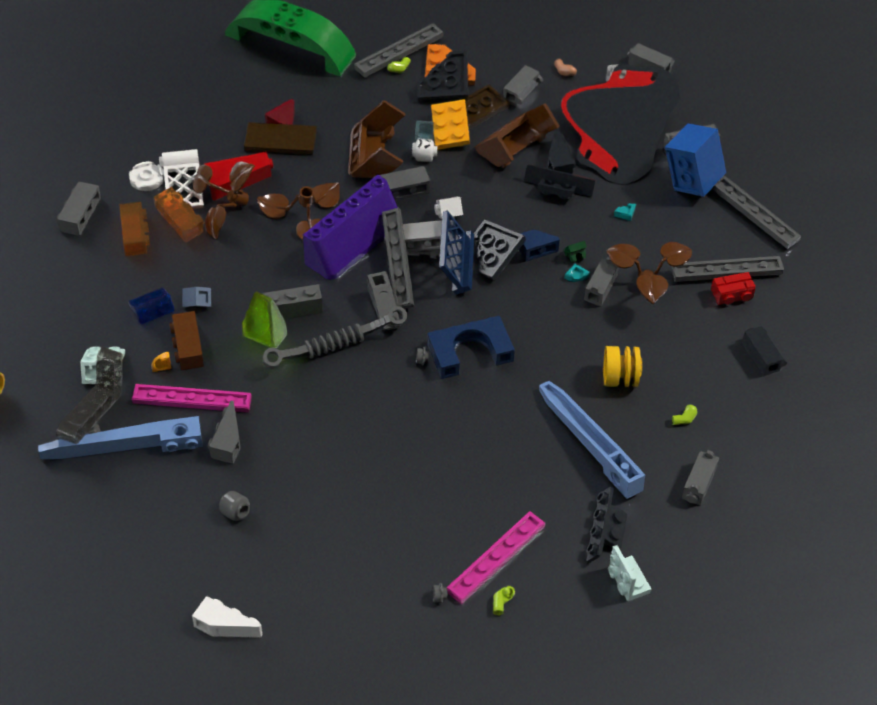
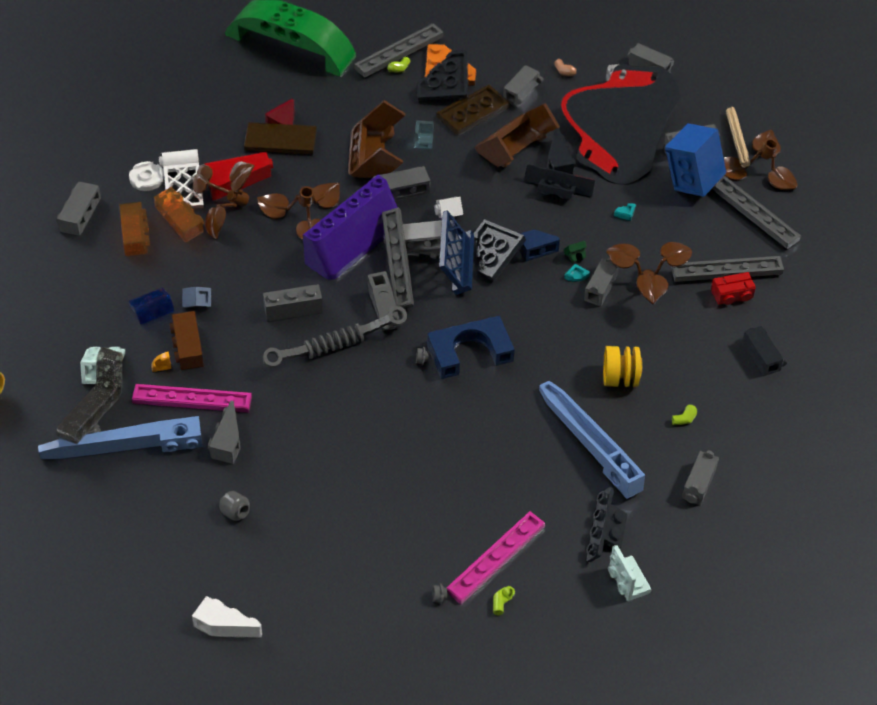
(264, 322): clear neon green wedge -> none
(424, 150): white head -> none
(450, 124): light orange plate -> none
(738, 137): none -> tan axle
(767, 147): none -> reddish brown plant

